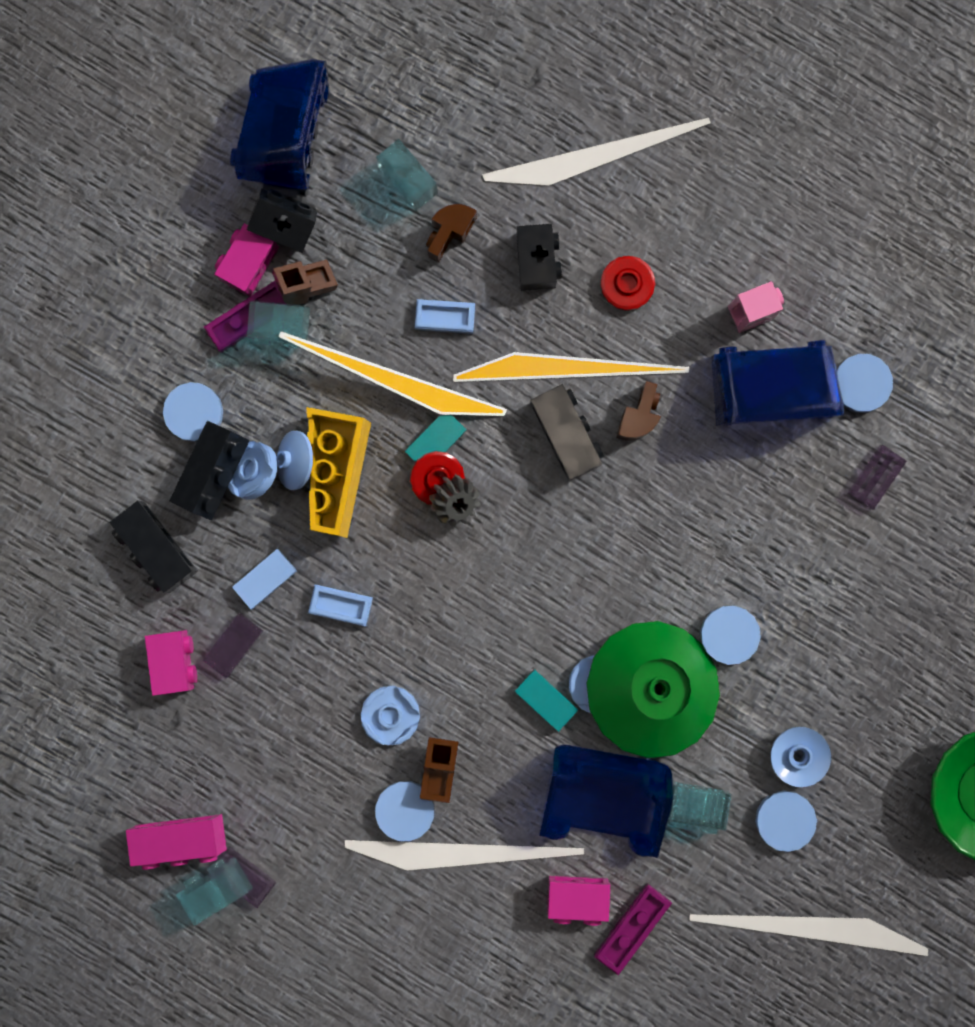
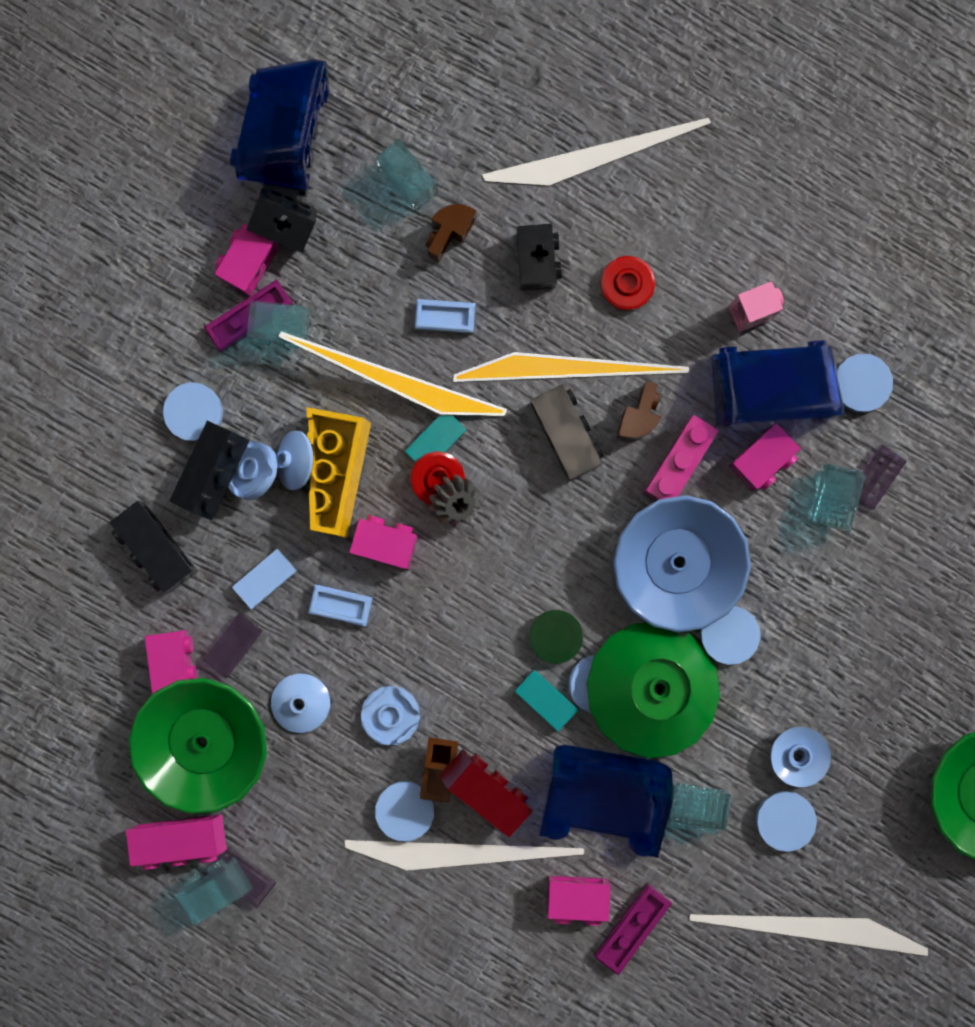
(180, 769): none -> green dish
(301, 282): reddish brown brick -> none
(315, 700): none -> light blue dish
(384, 543): none -> dark pink brick
(486, 792): none -> dark red brick
(556, 636): none -> dark green piece
(681, 459): none -> dark pink brick
(706, 582): none -> medium blue dish
(765, 457): none -> dark pink brick
(836, 497): none -> clear light blue brick

